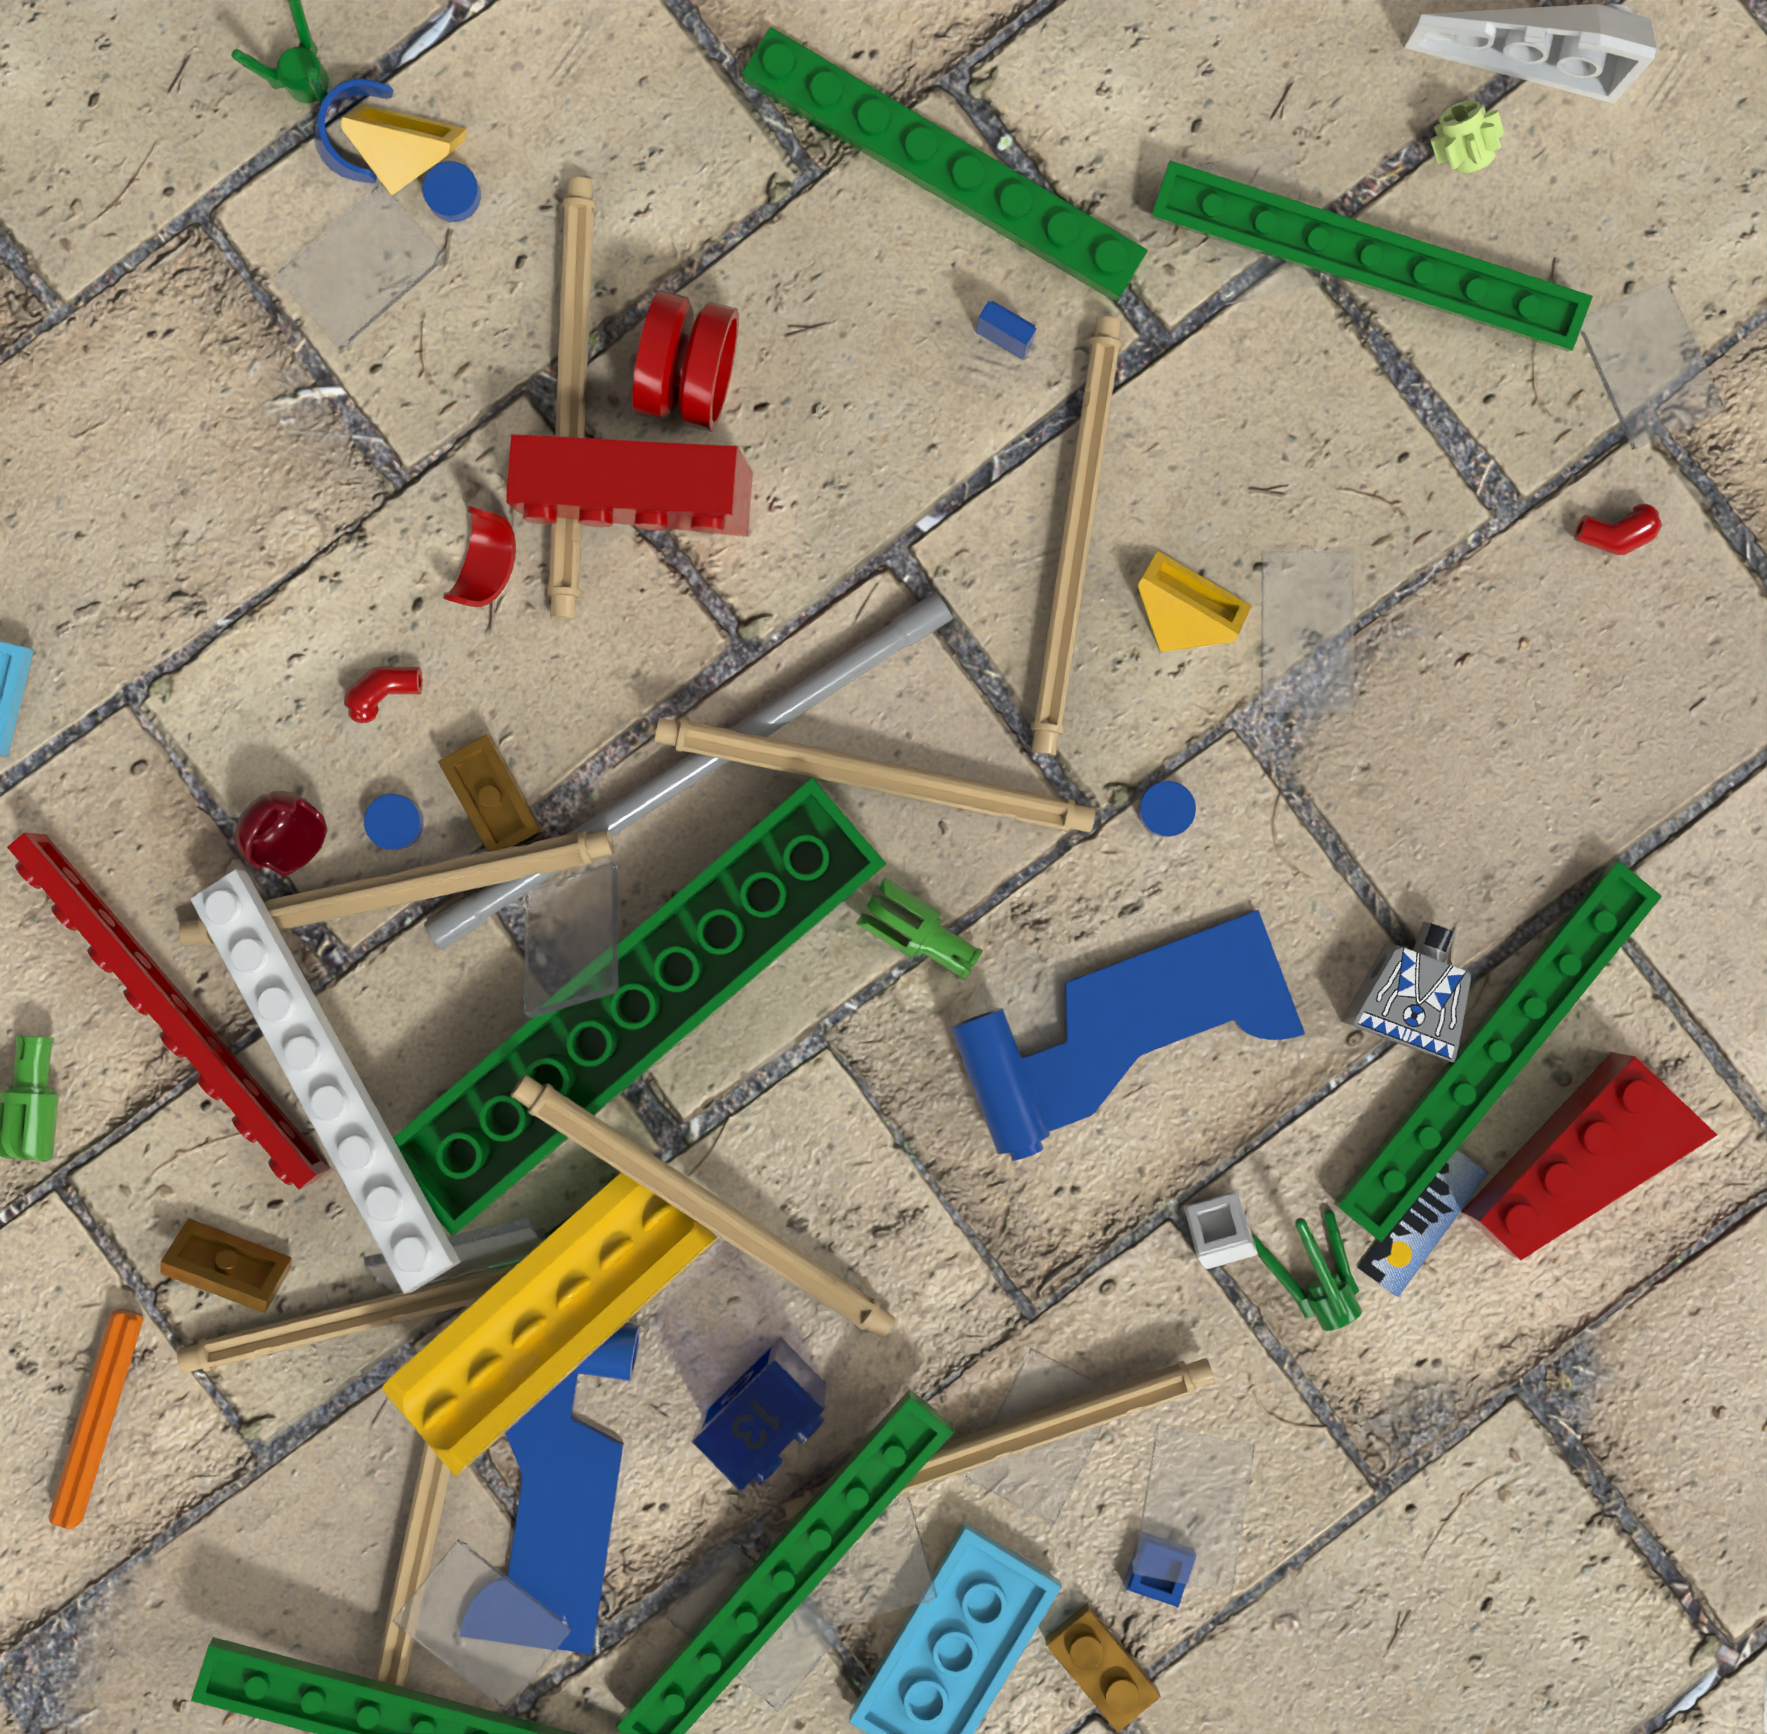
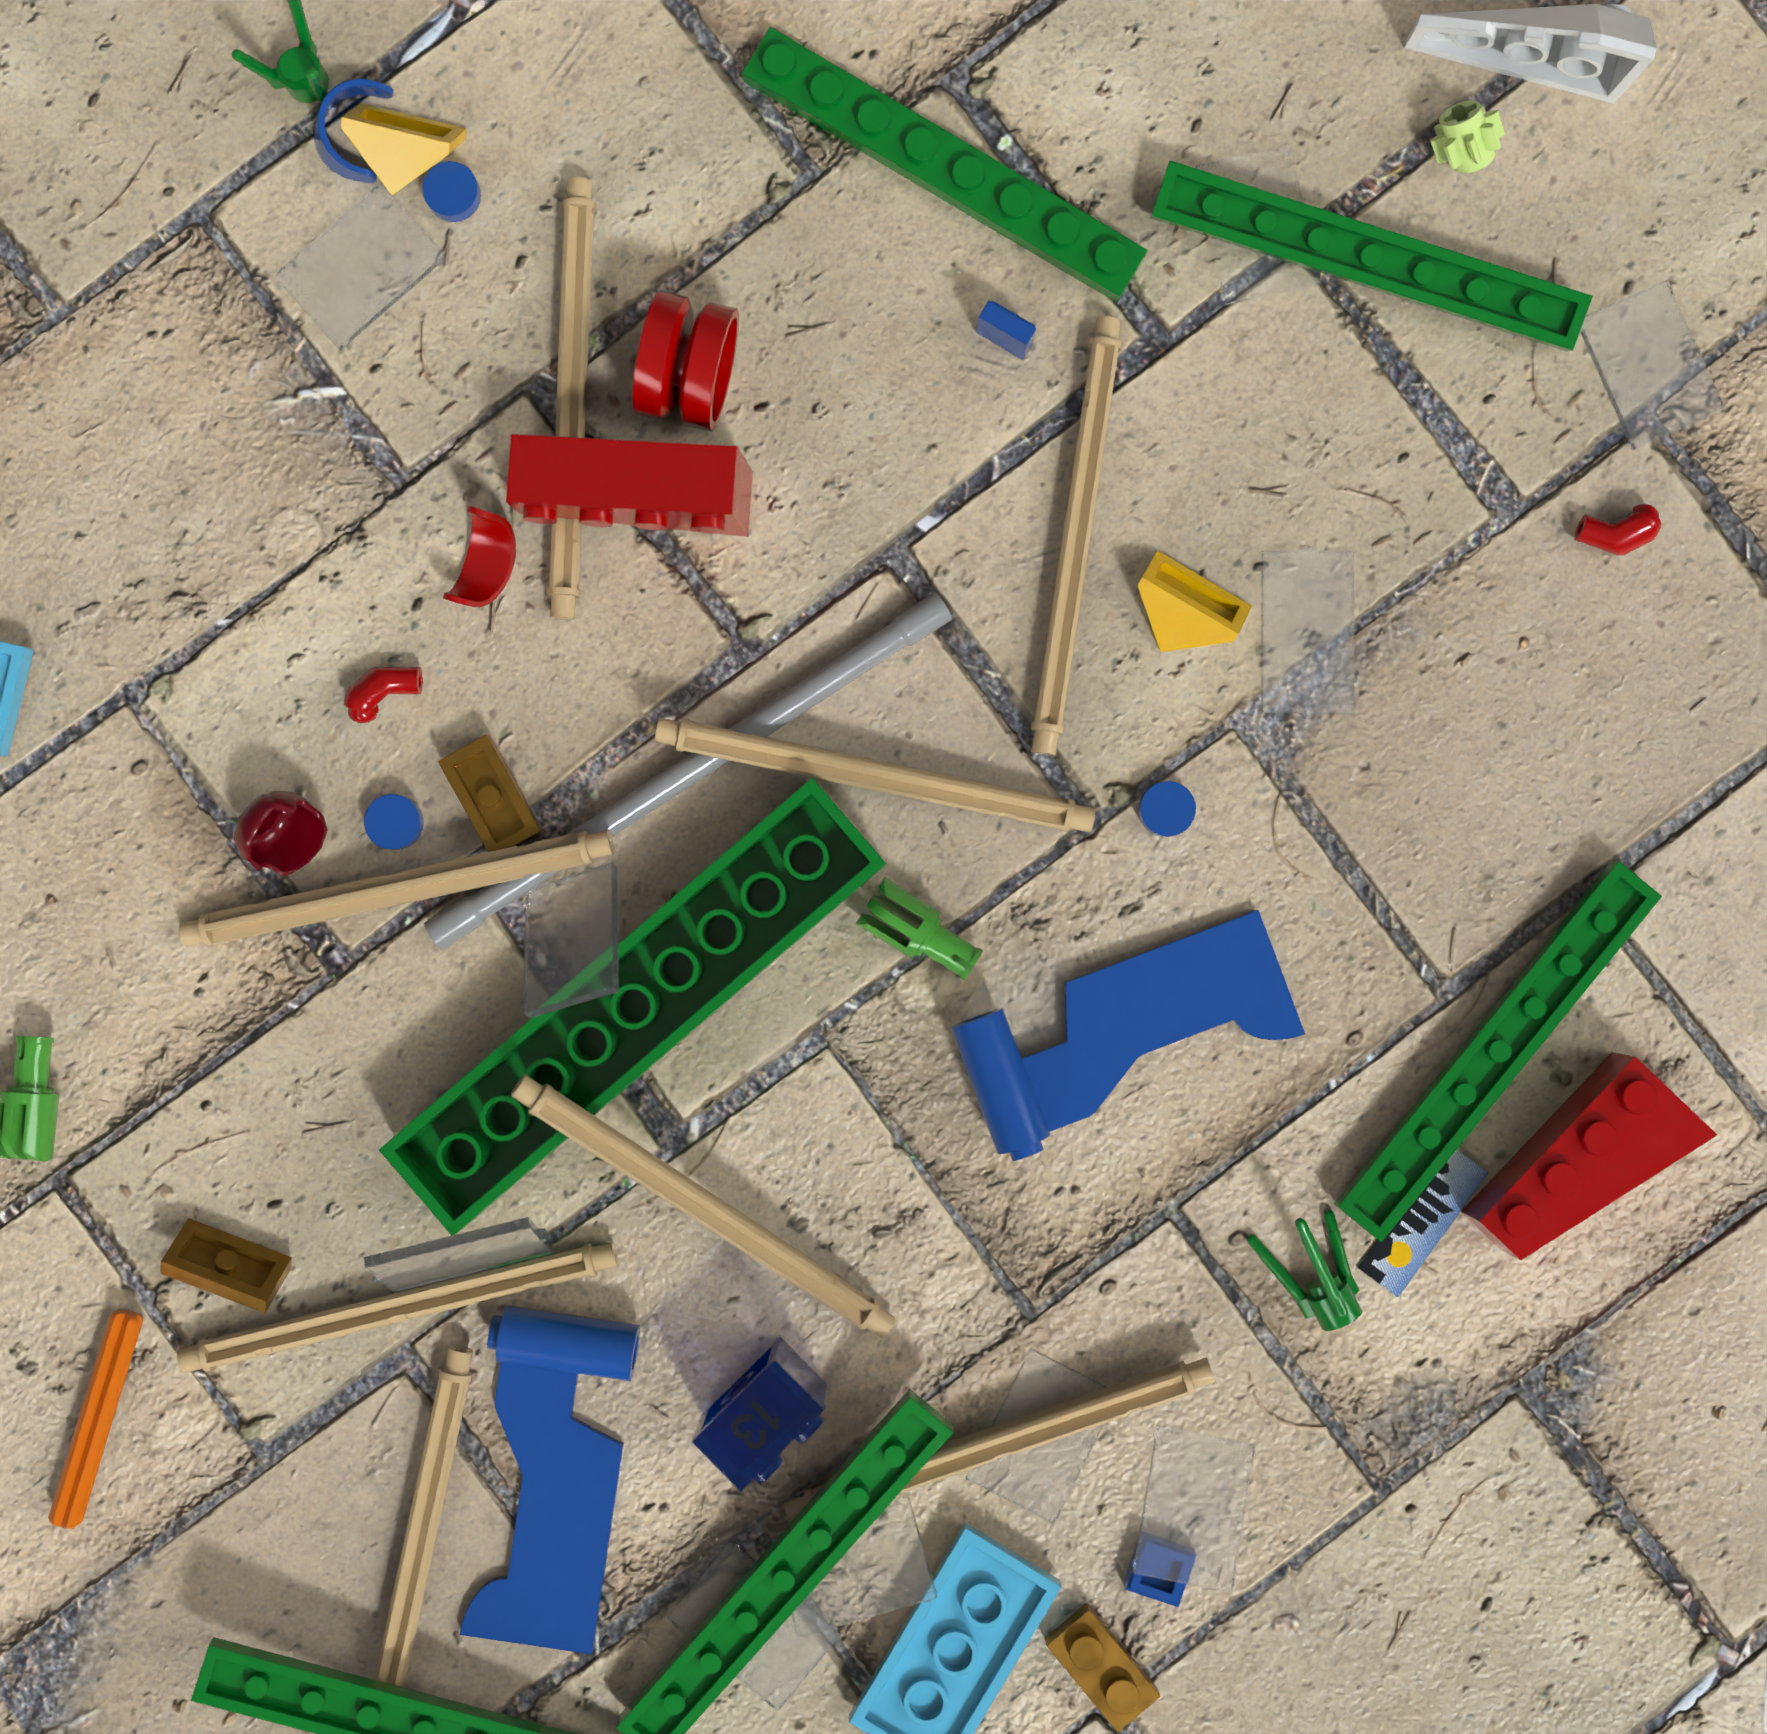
(154, 994): red plate -> none
(325, 1081): white plate -> none
(482, 1624): clear piece -> none
(544, 1319): yellow plate -> none
(1220, 1230): white slope -> none
(1414, 996): torso -> none

